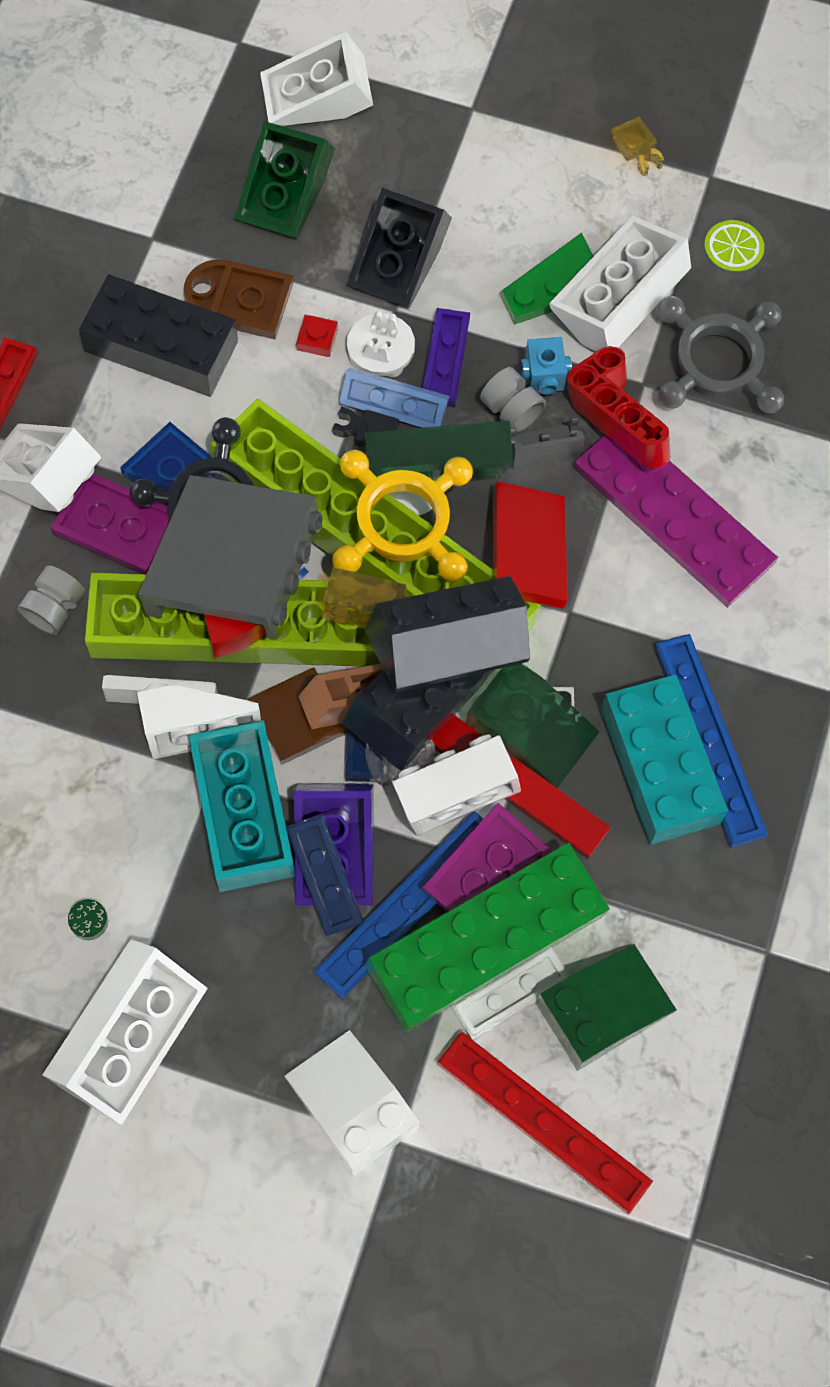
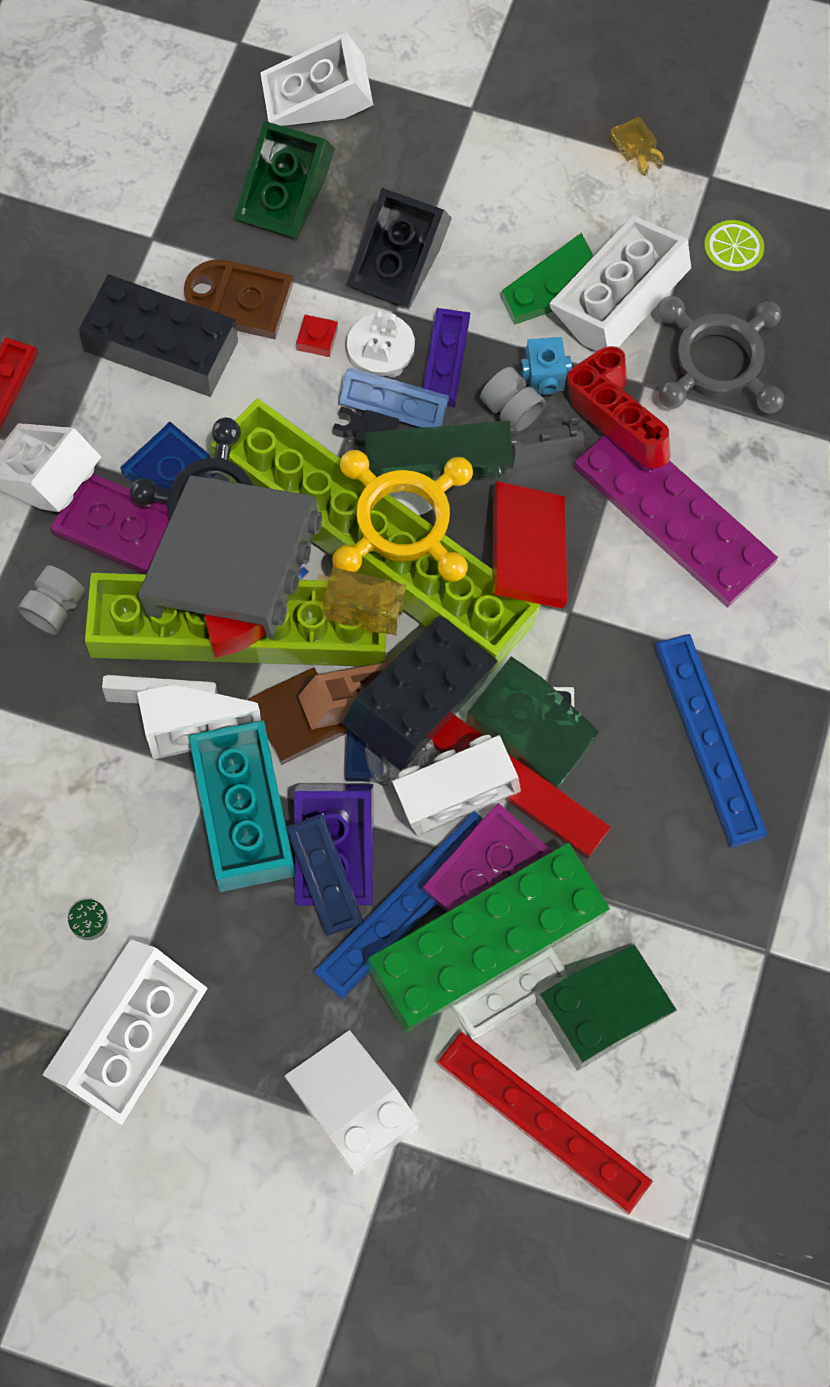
(450, 633): slope -> none
(663, 759): teal brick -> none

